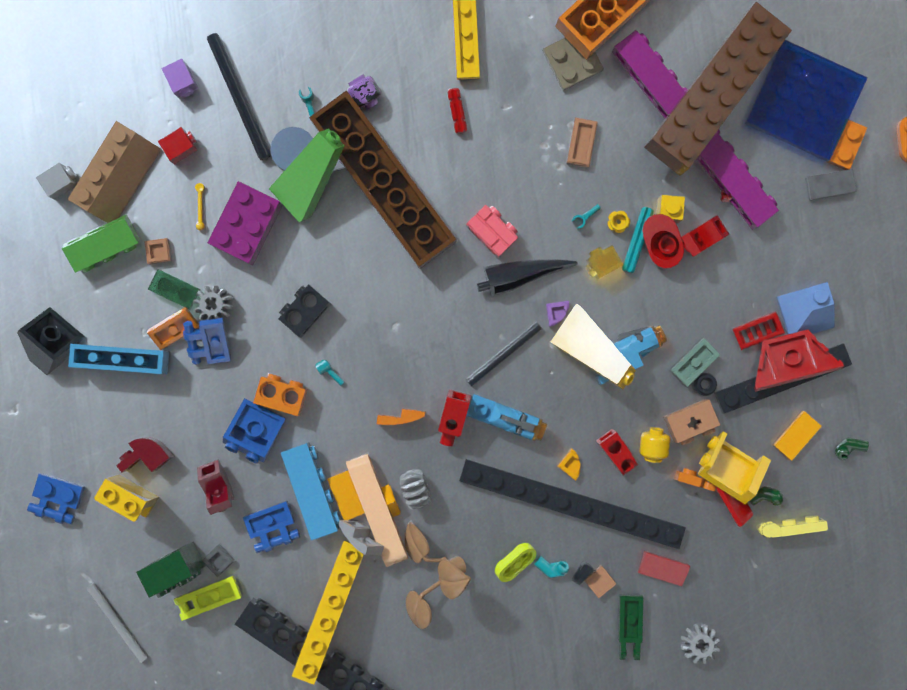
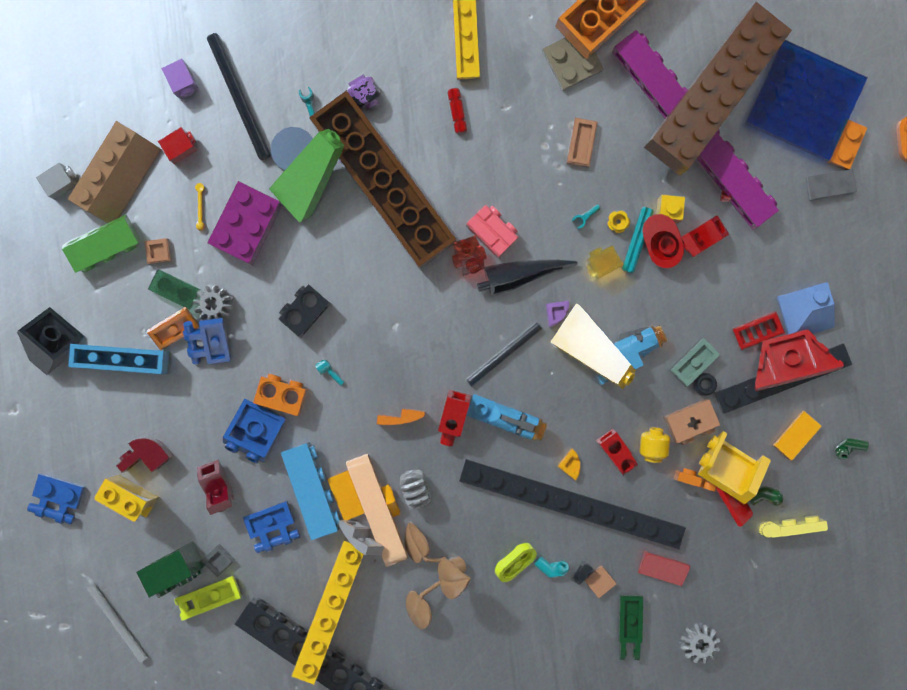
(469, 256): none -> clear red brick

